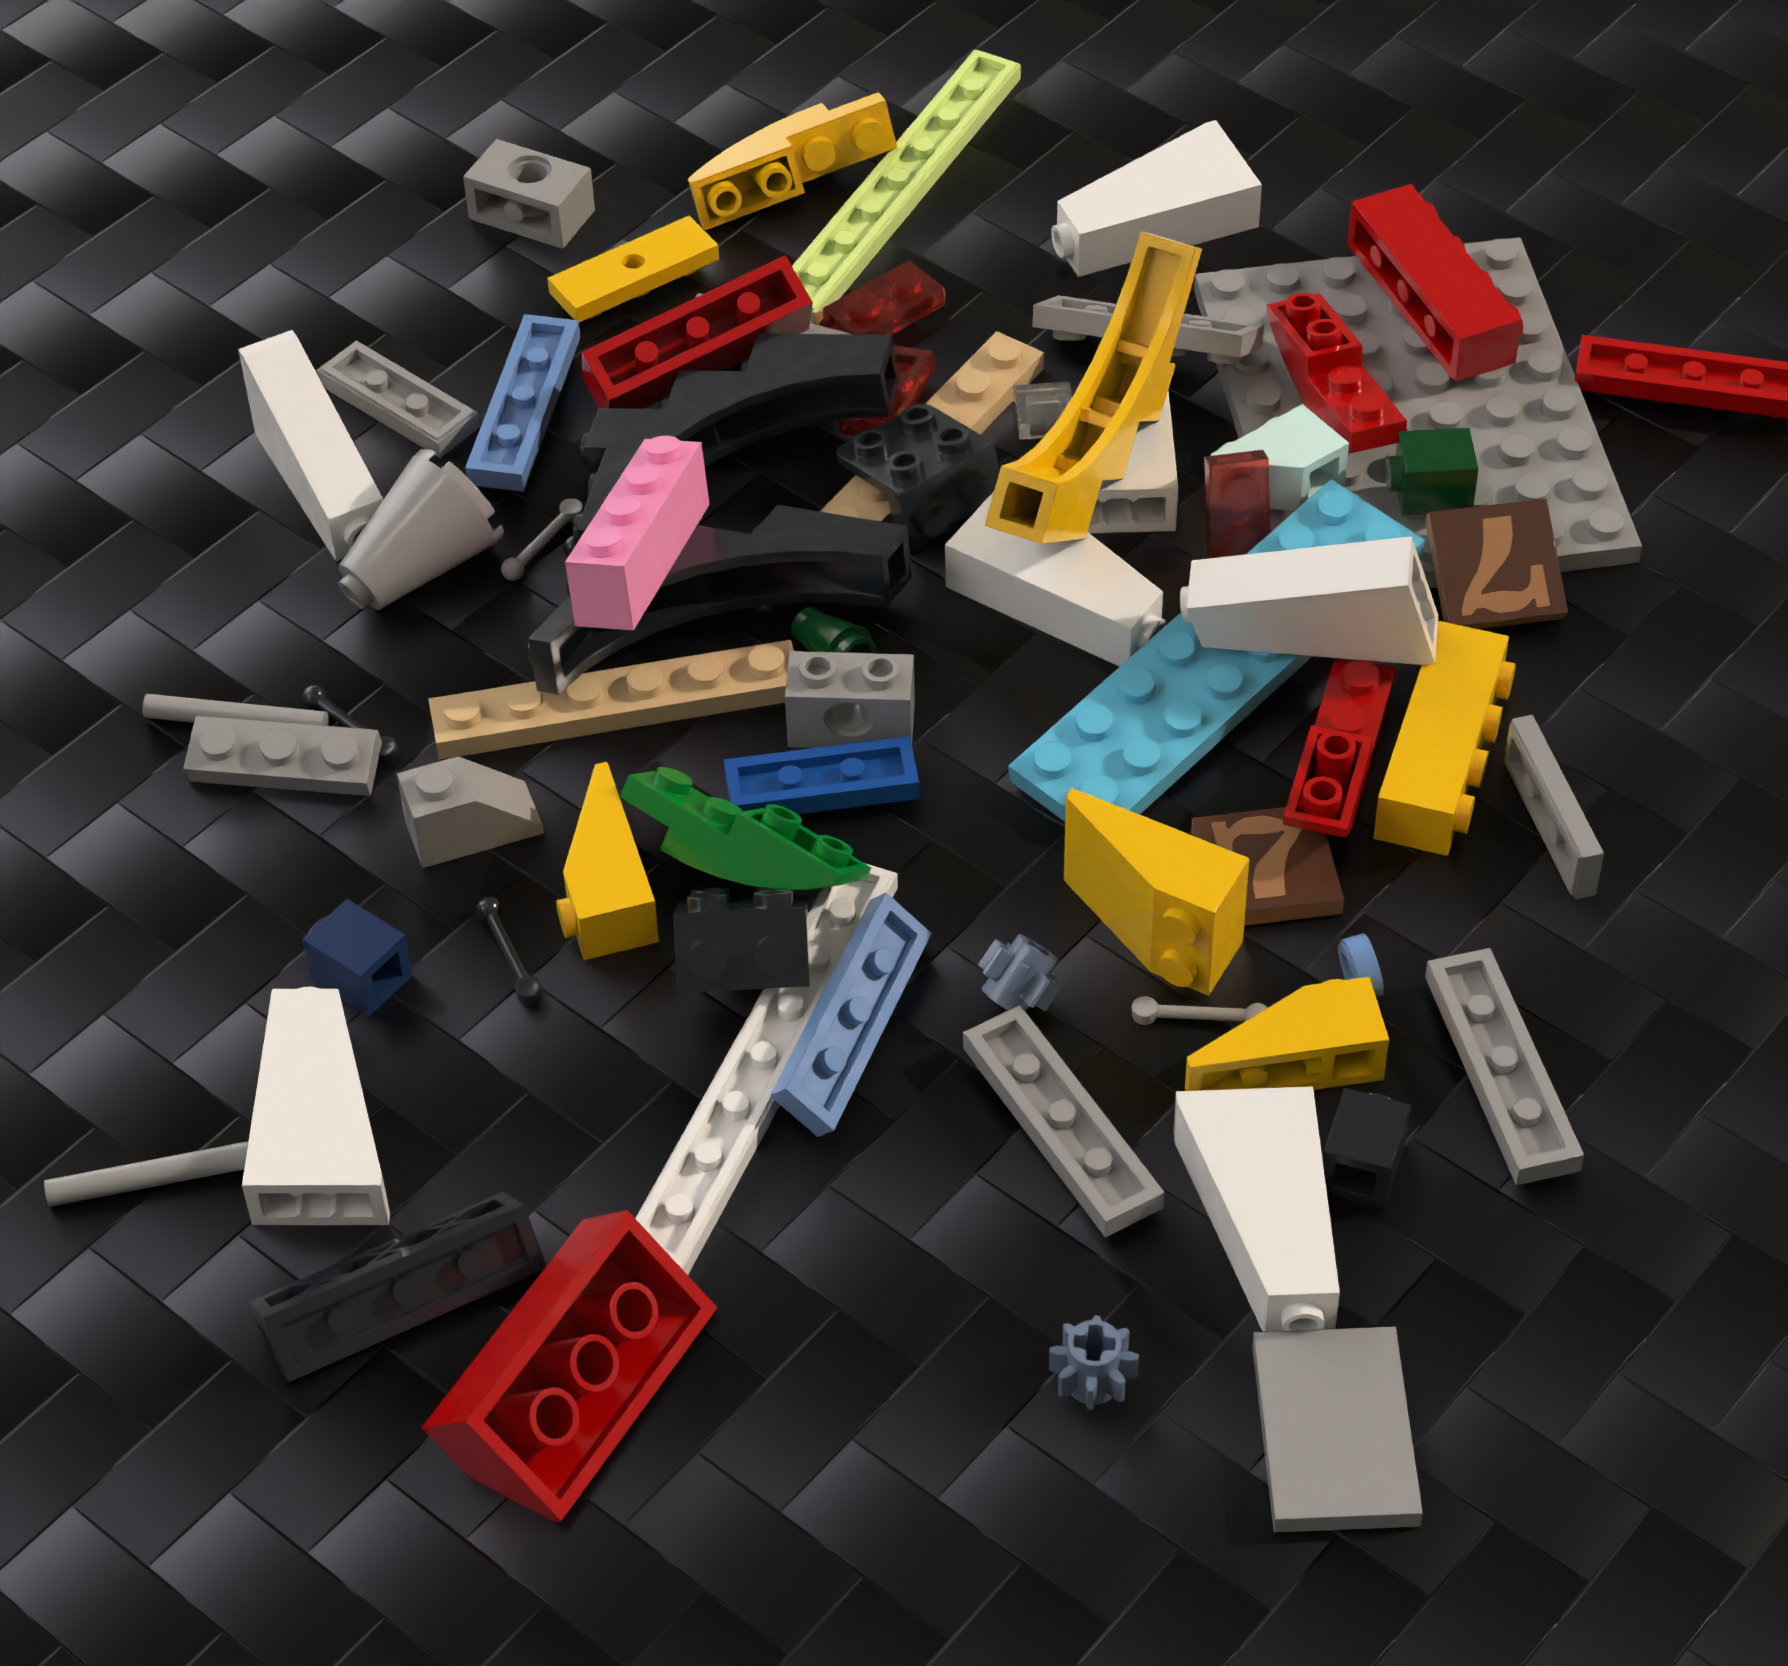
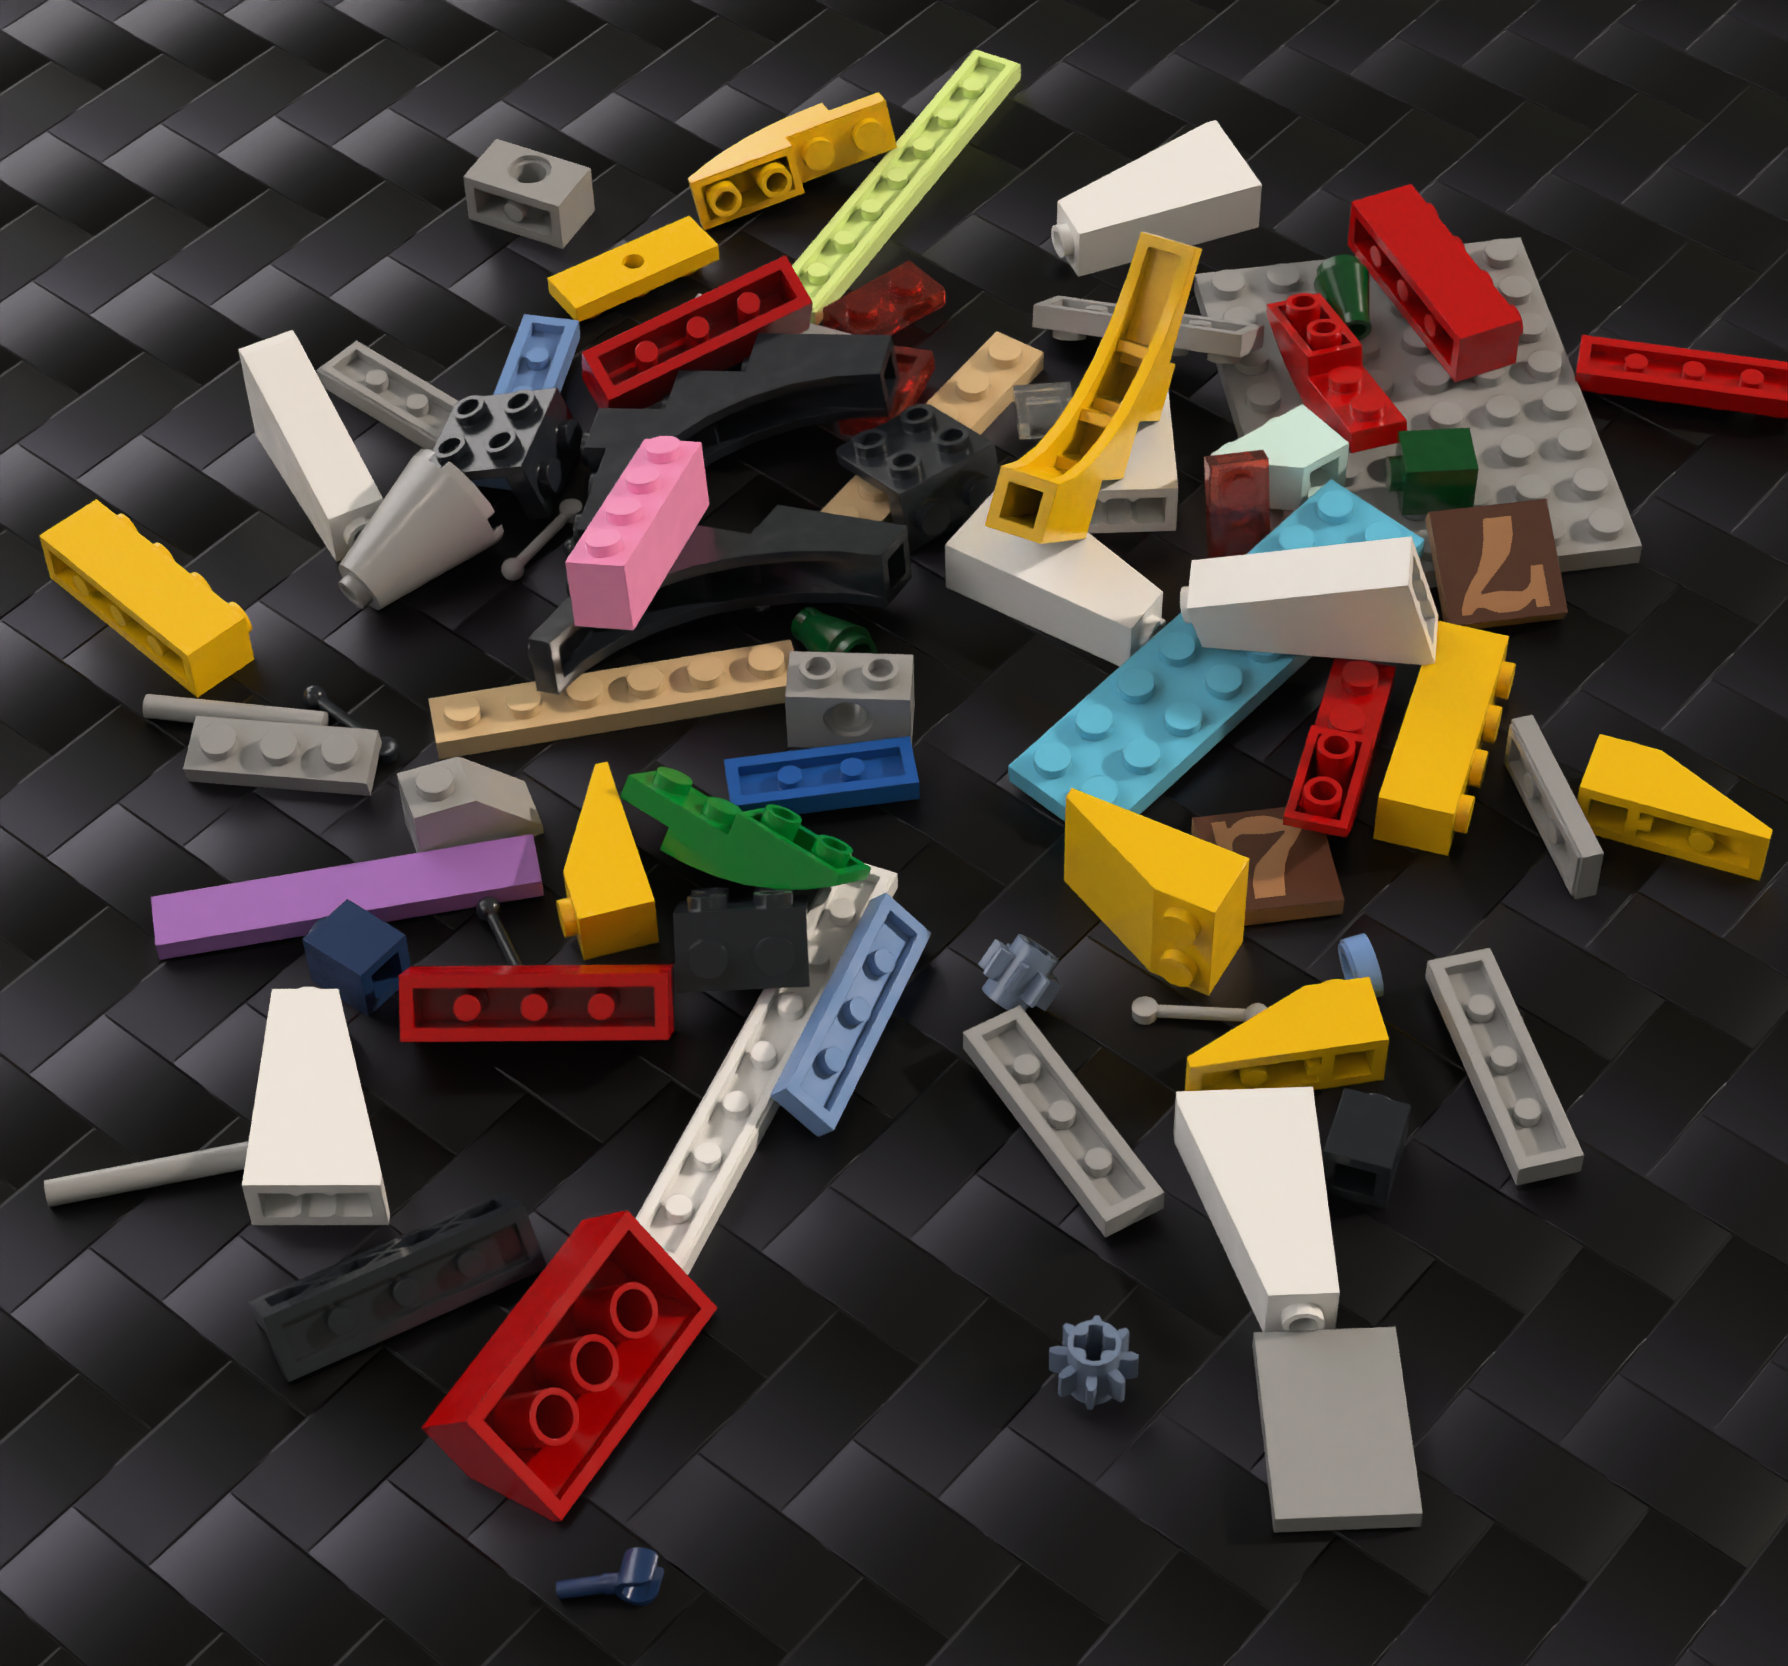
(148, 597): none -> yellow brick
(385, 887): none -> medium lavender tile
(516, 437): none -> black bracket
(536, 1003): none -> red brick
(635, 1583): none -> dark blue hand
(1347, 290): none -> dark green cone
(1663, 807): none -> yellow slope

